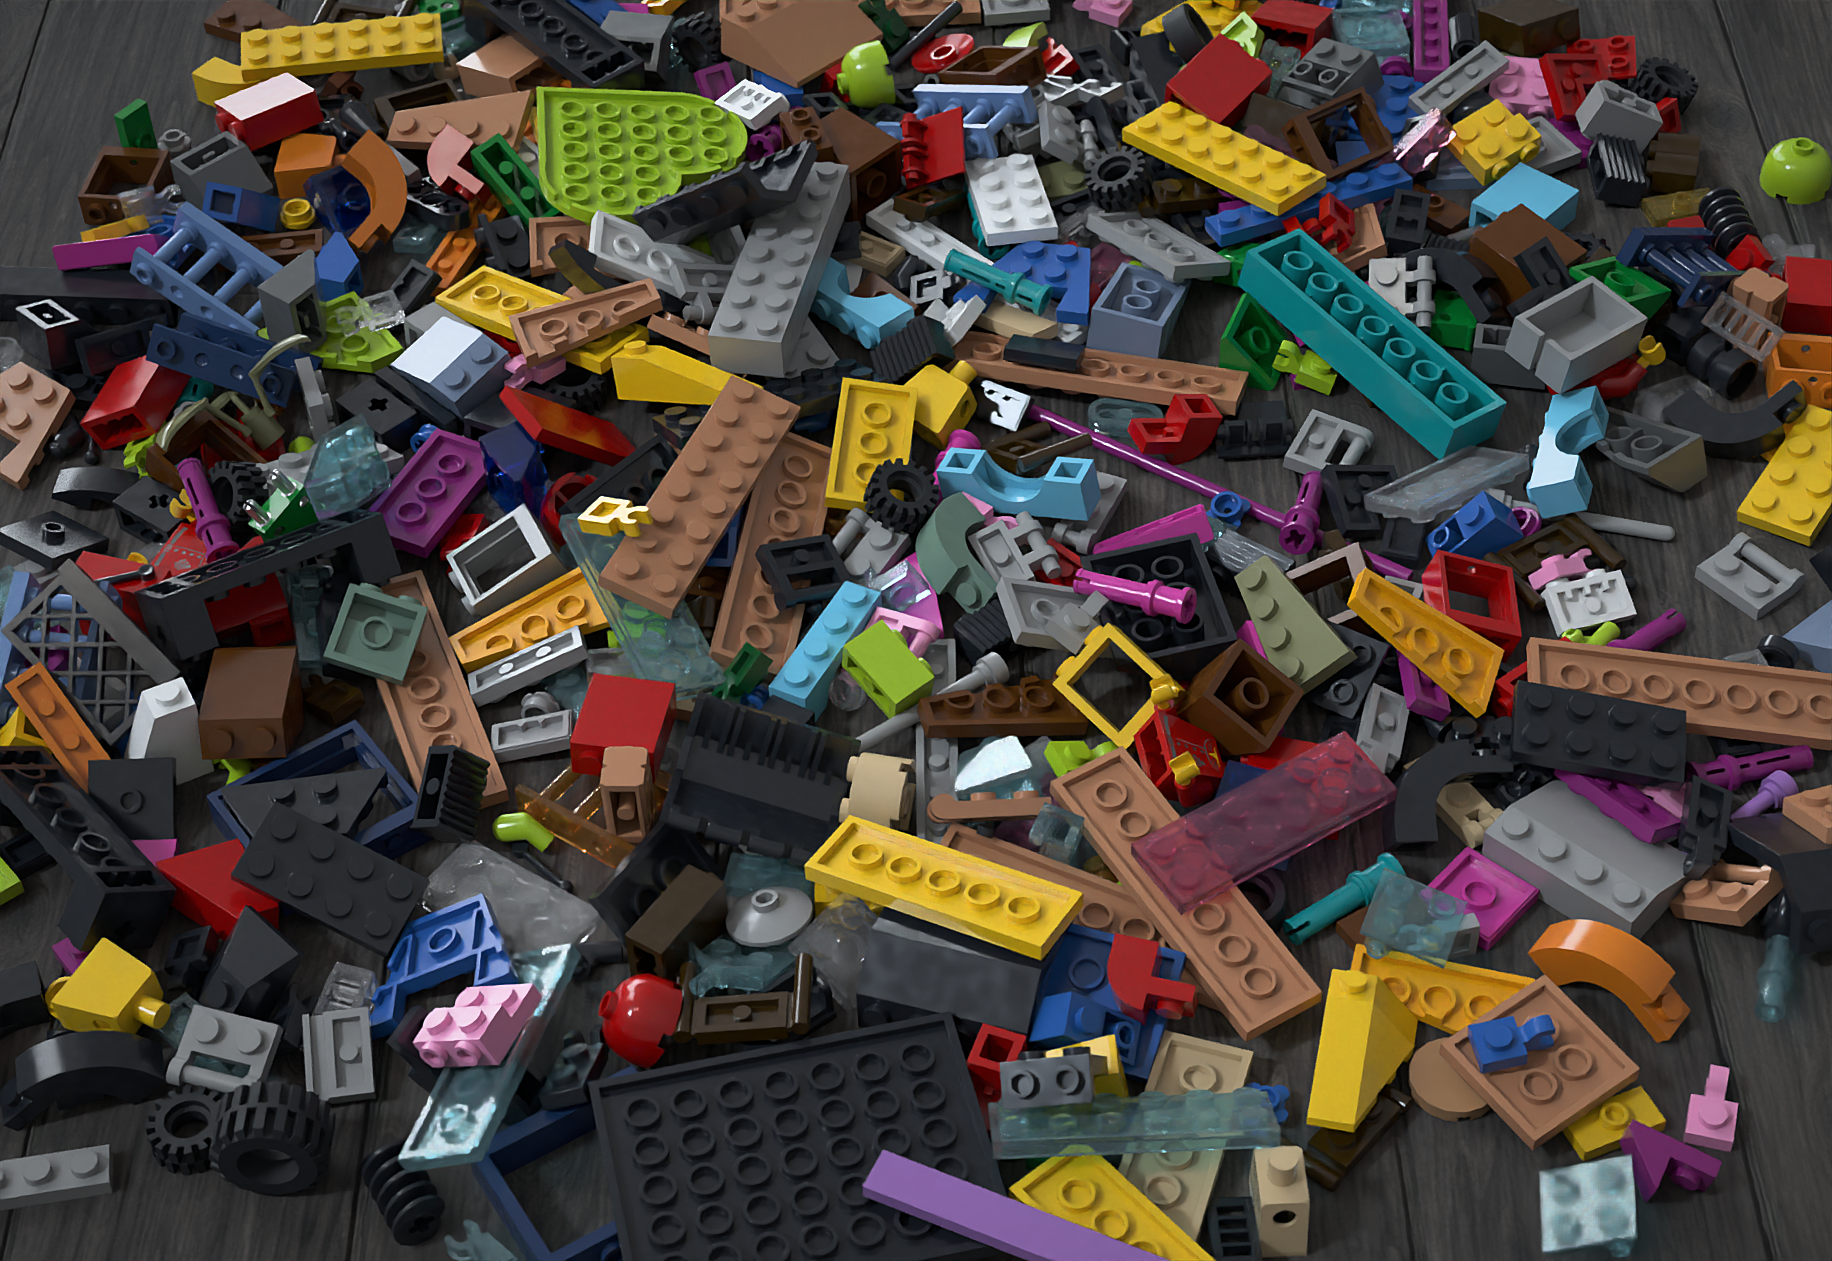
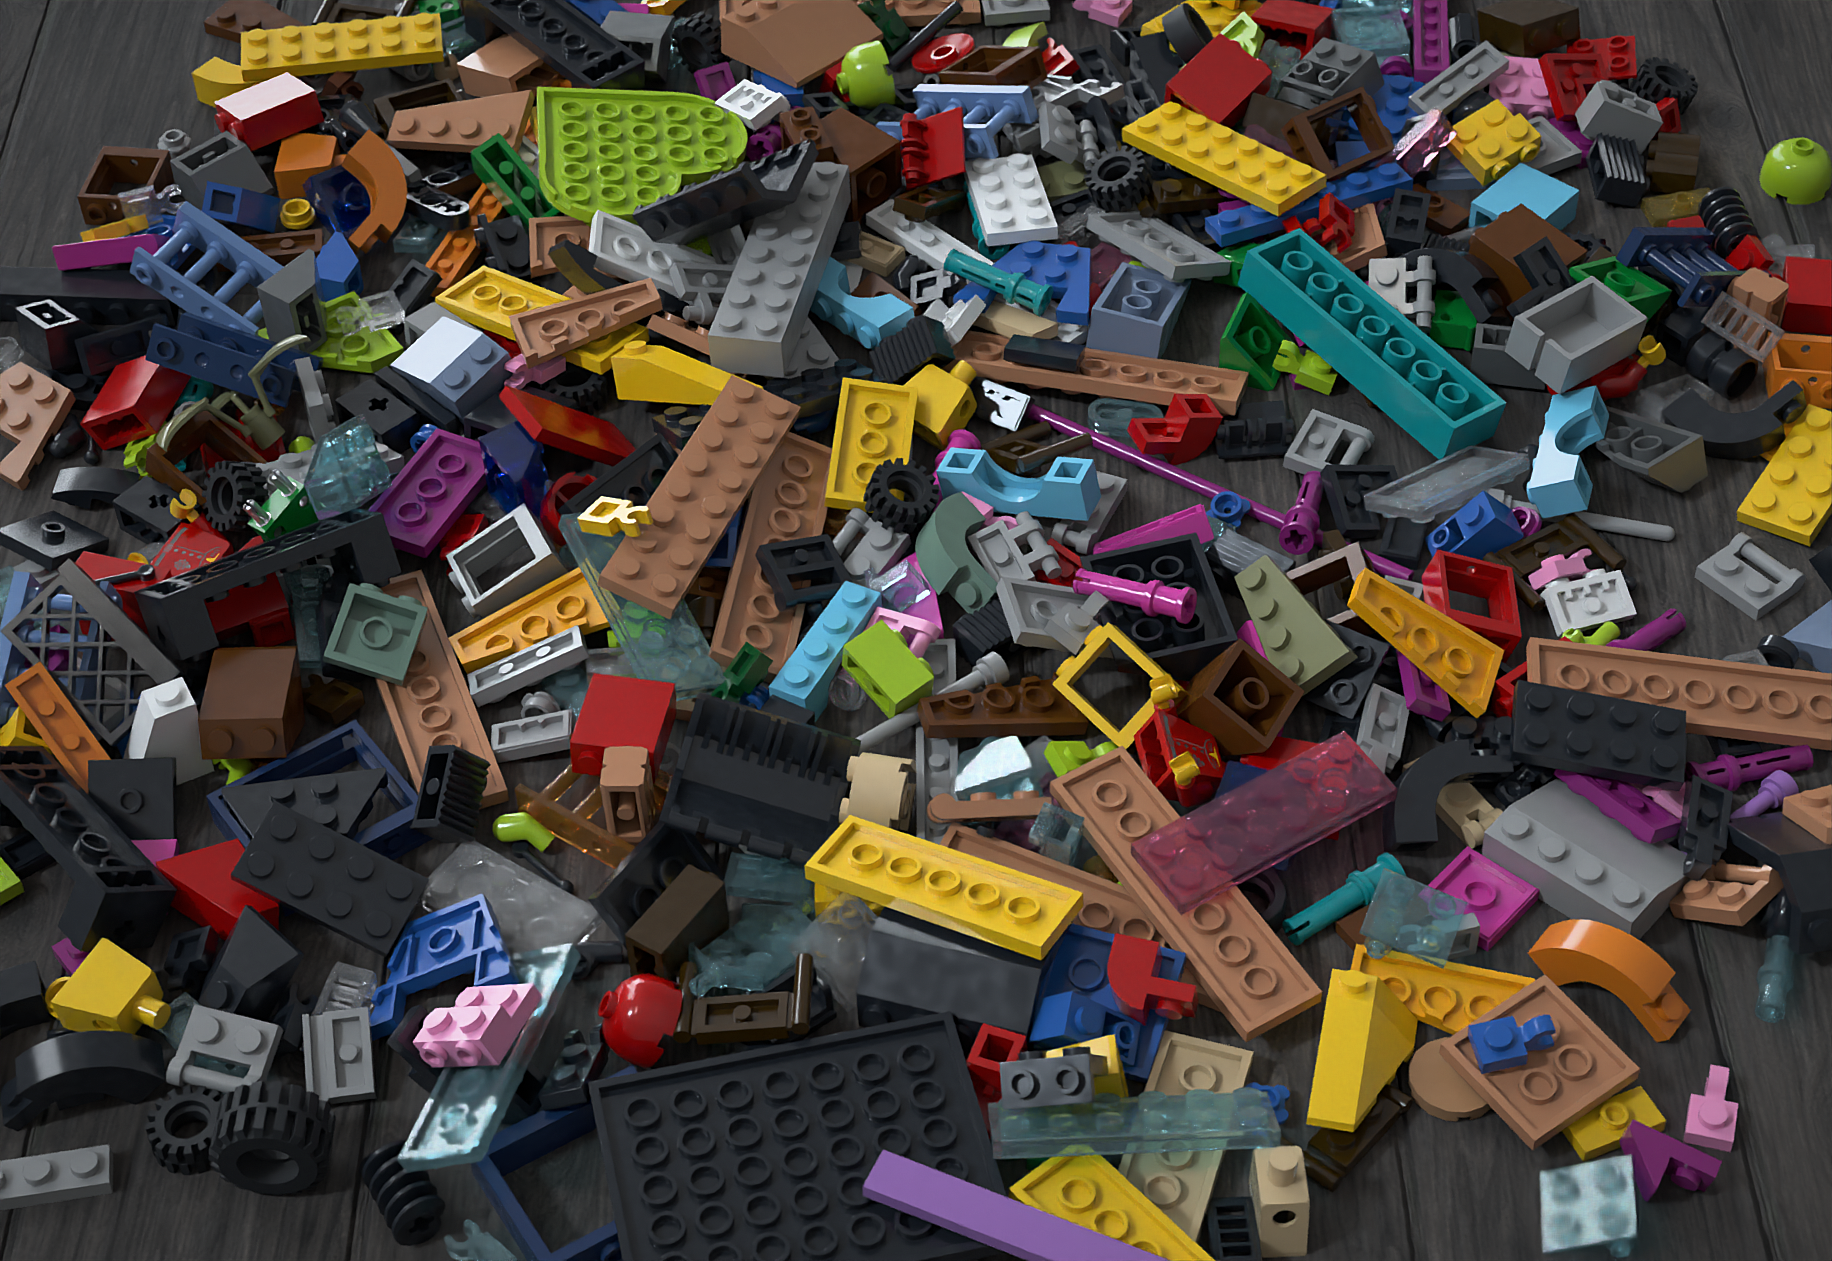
(135, 126): green plate -> none
(211, 525): magenta pin -> none
(451, 161): brick -> none
(769, 916): light grey dish -> none

